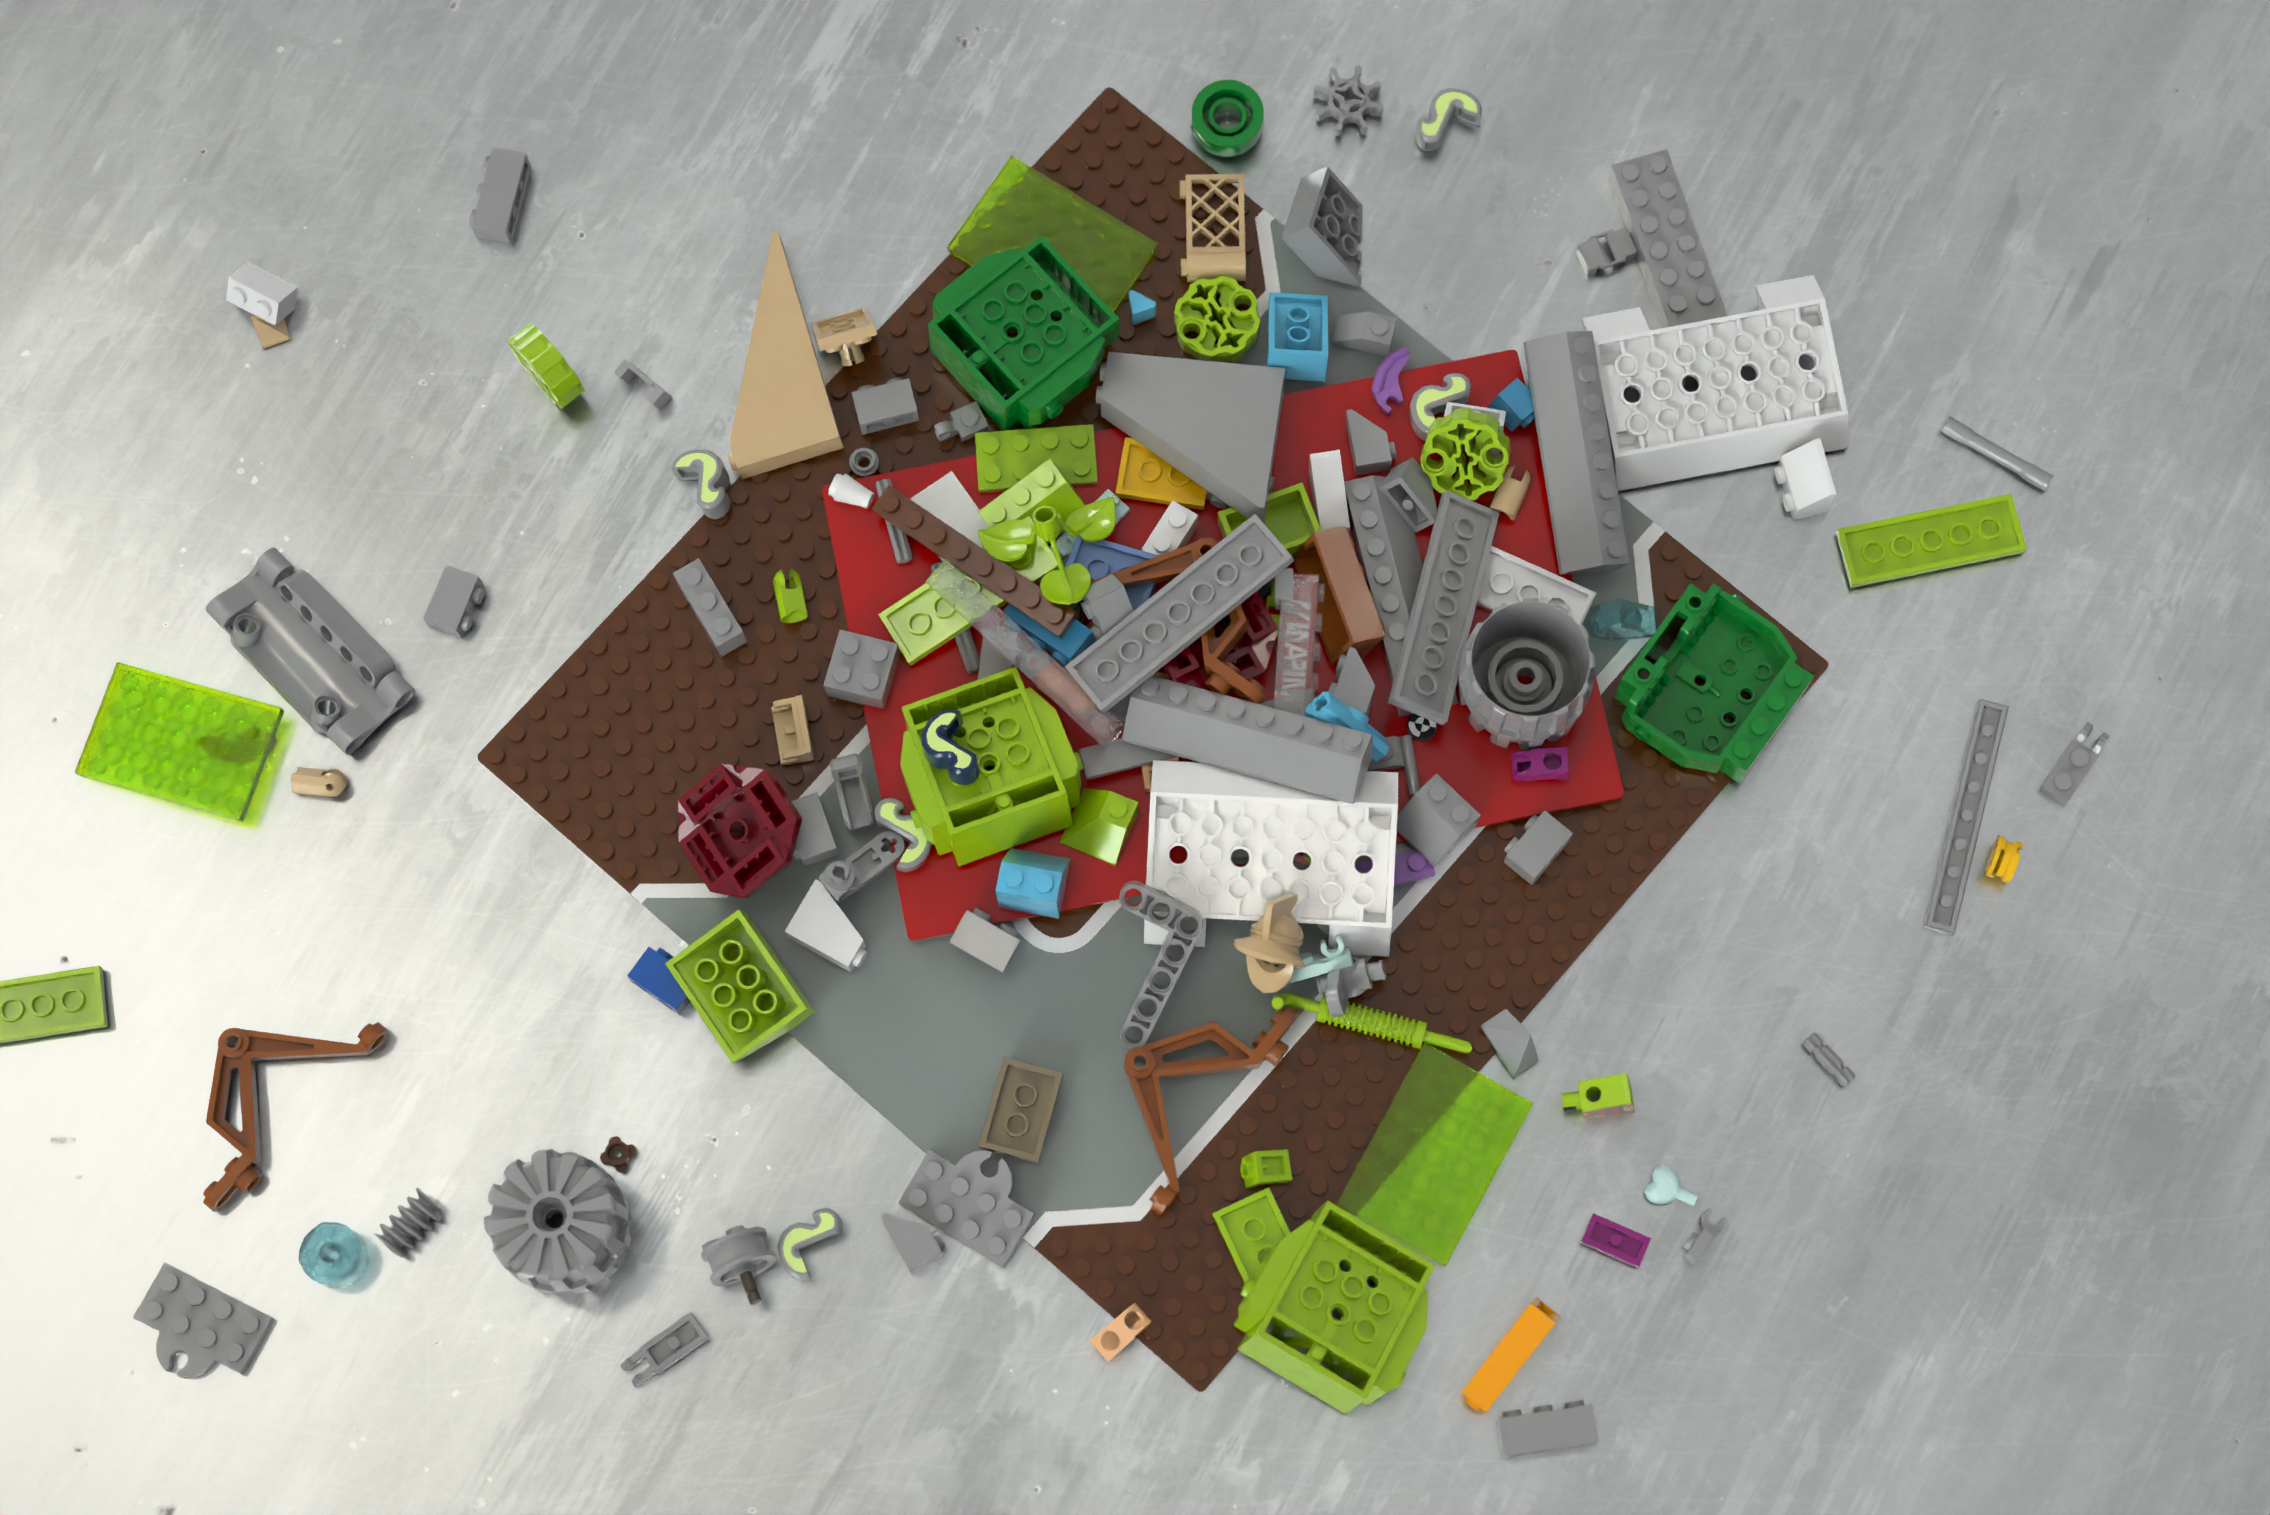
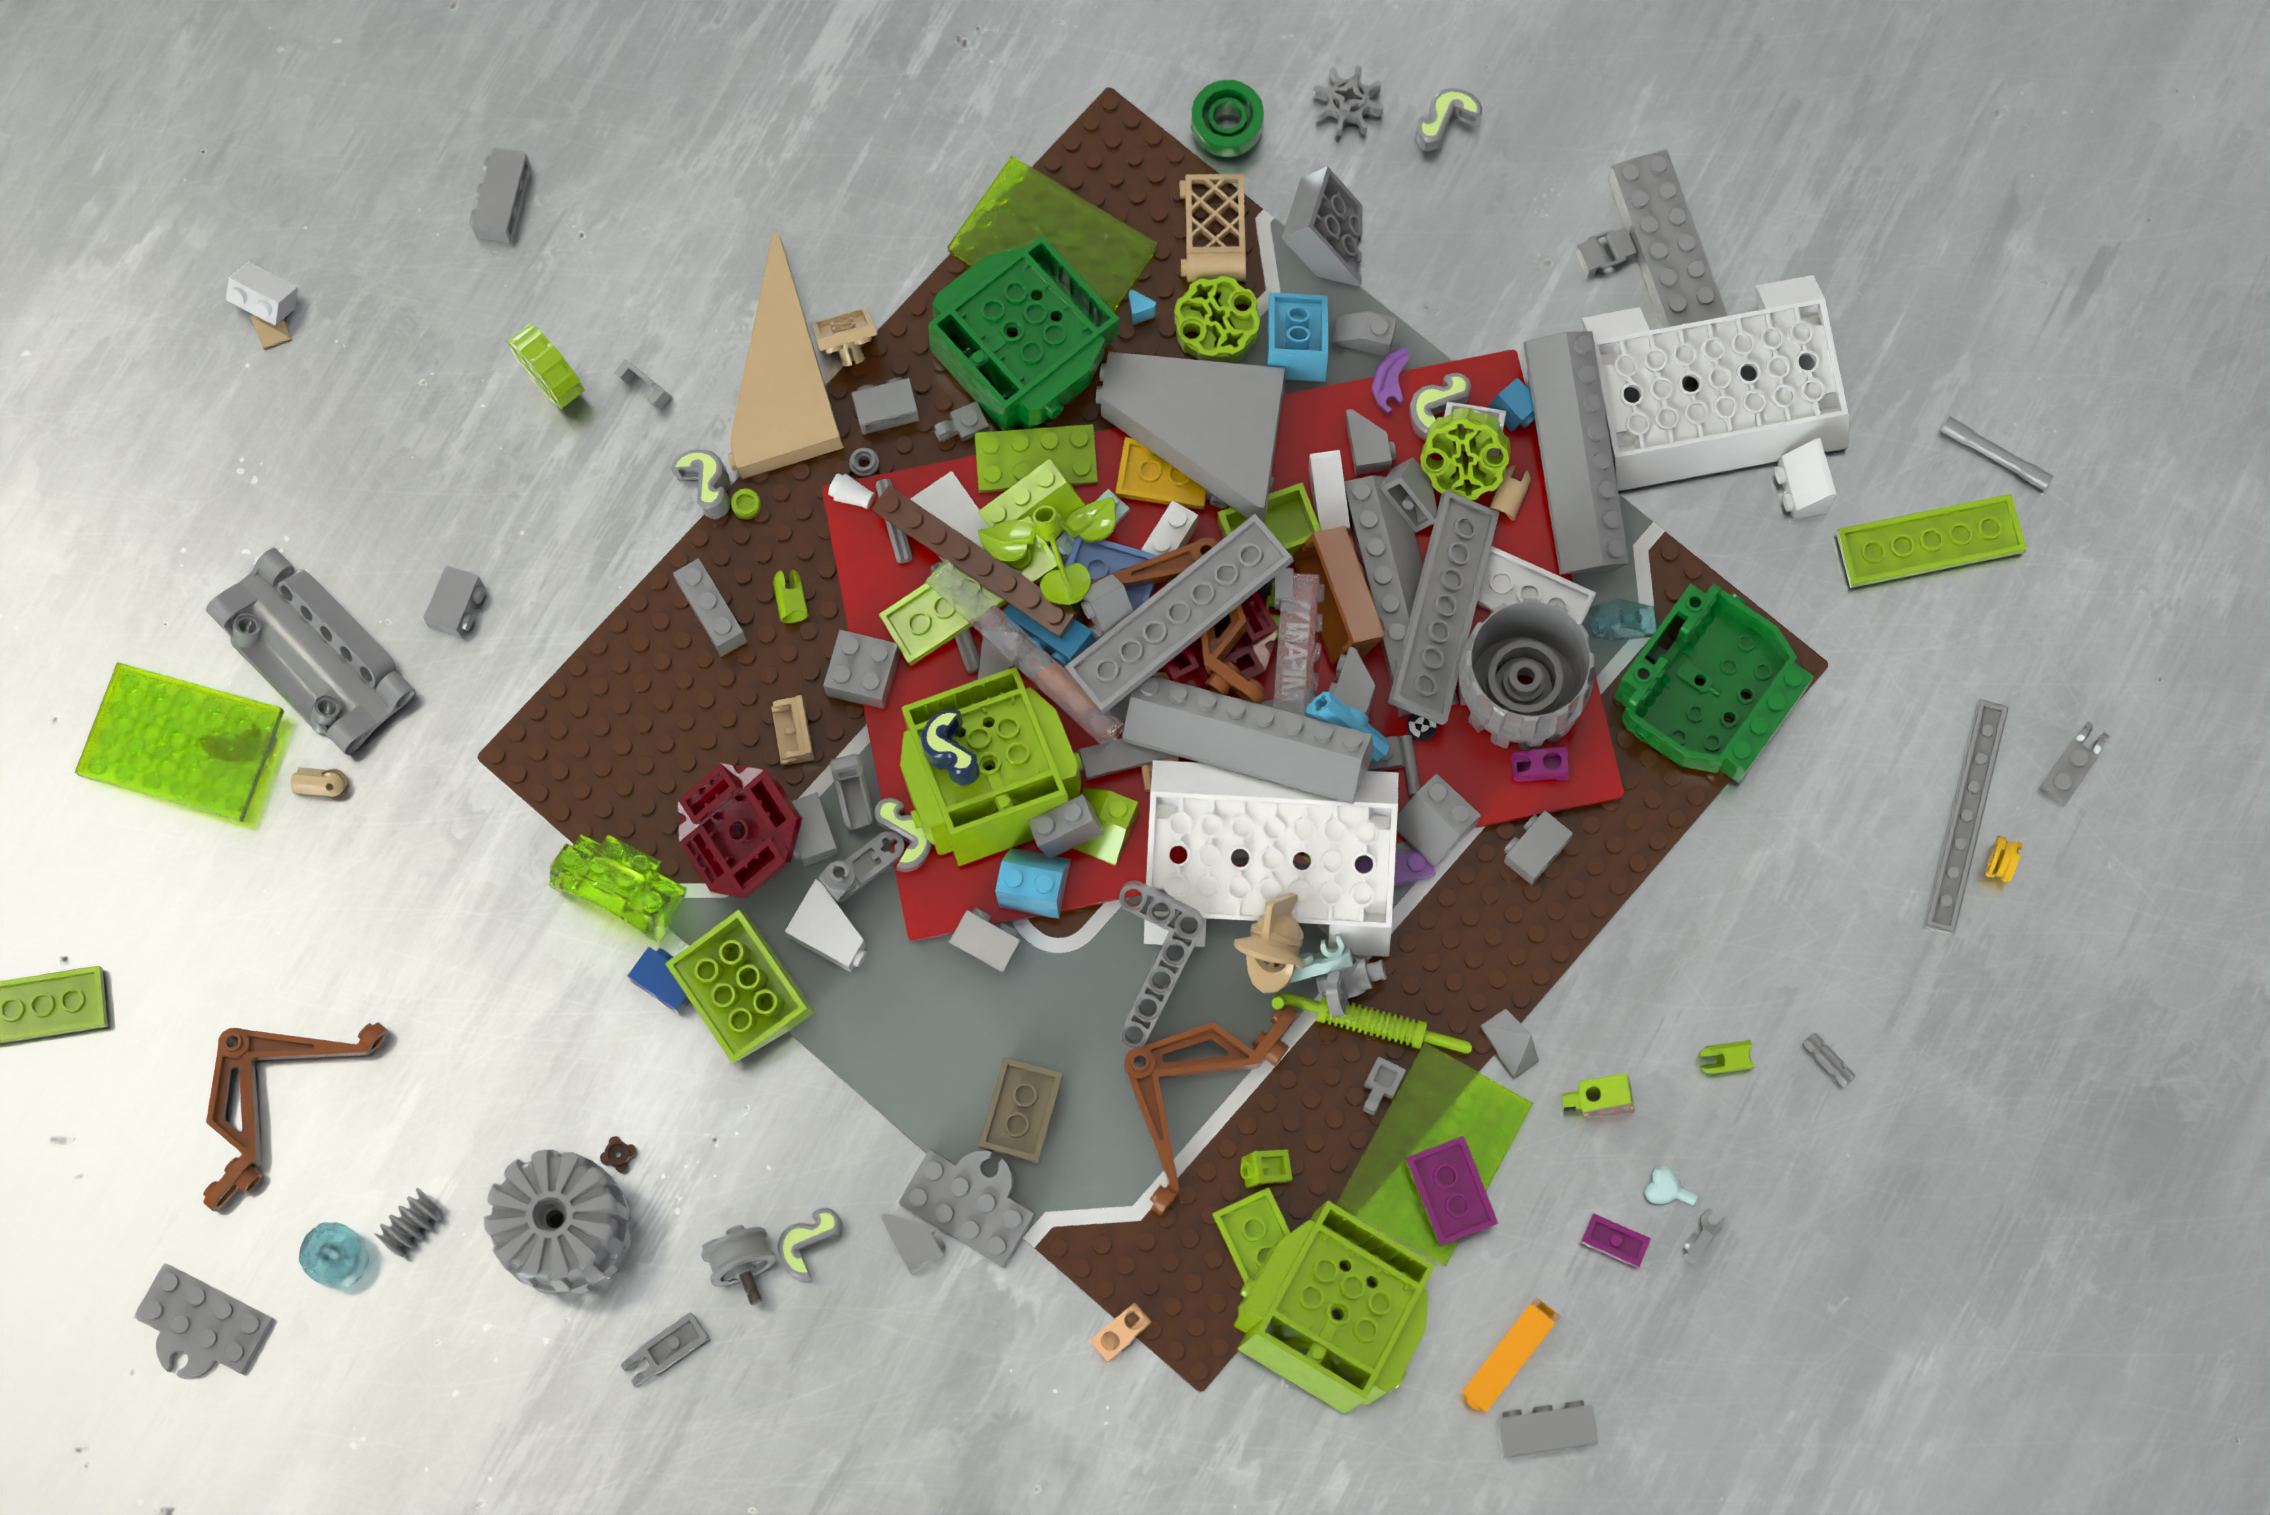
(619, 882): none -> clear neon green piece
(745, 503): none -> lime tile
(1065, 826): none -> light grey brick
(1383, 1081): none -> light grey plate
(1451, 1191): none -> magenta plate
(1729, 1057): none -> lime piece

